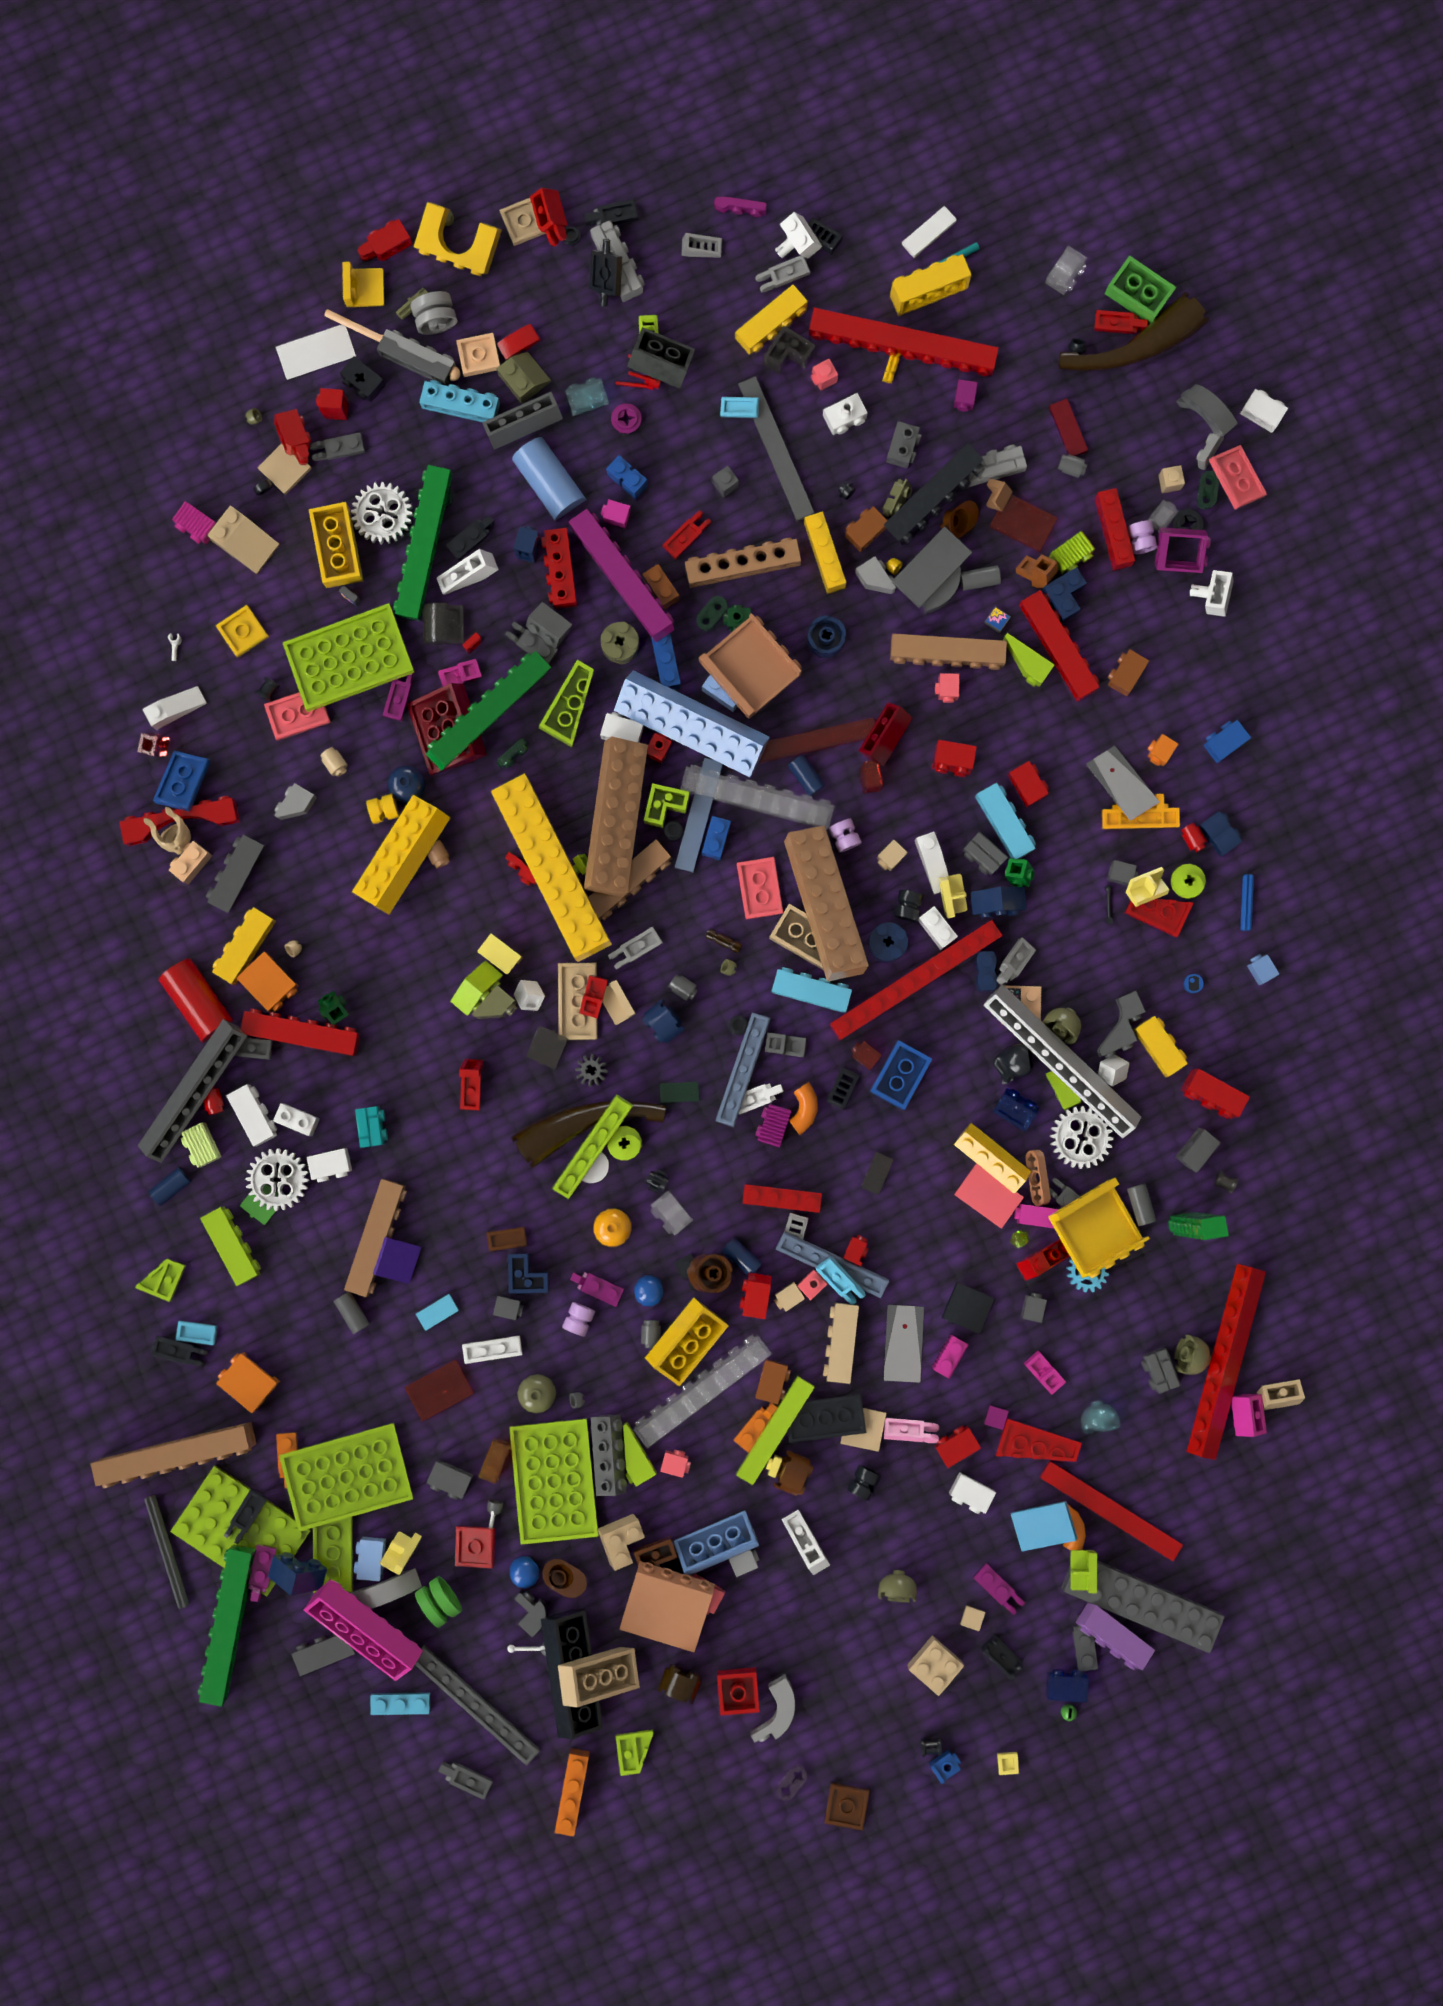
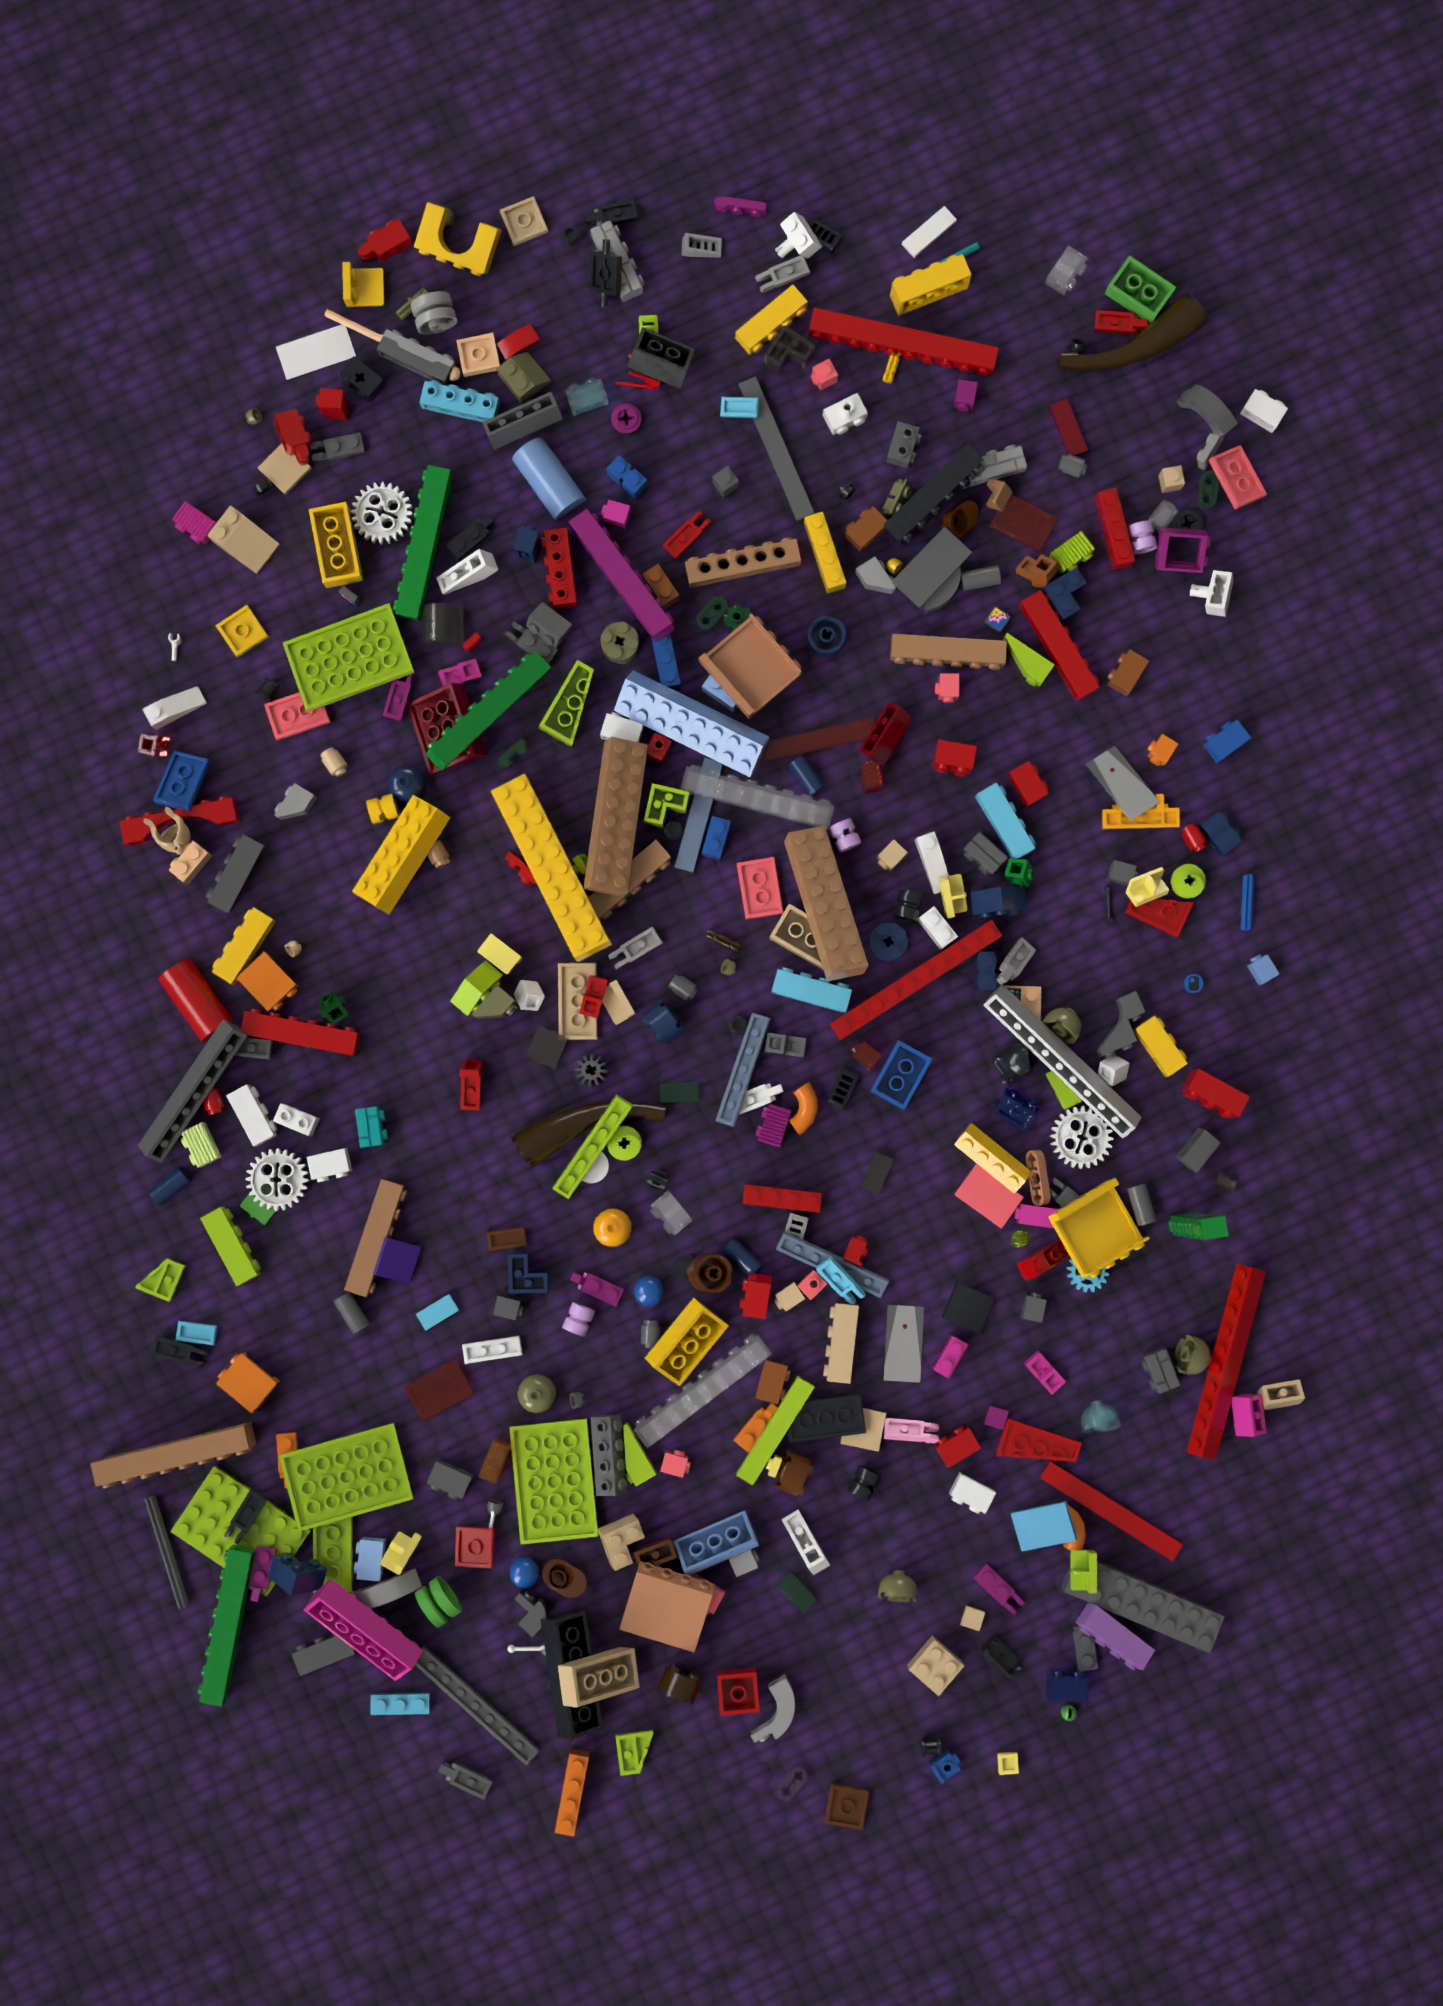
(549, 214): red hinge -> none
(796, 1592): none -> clear green tile

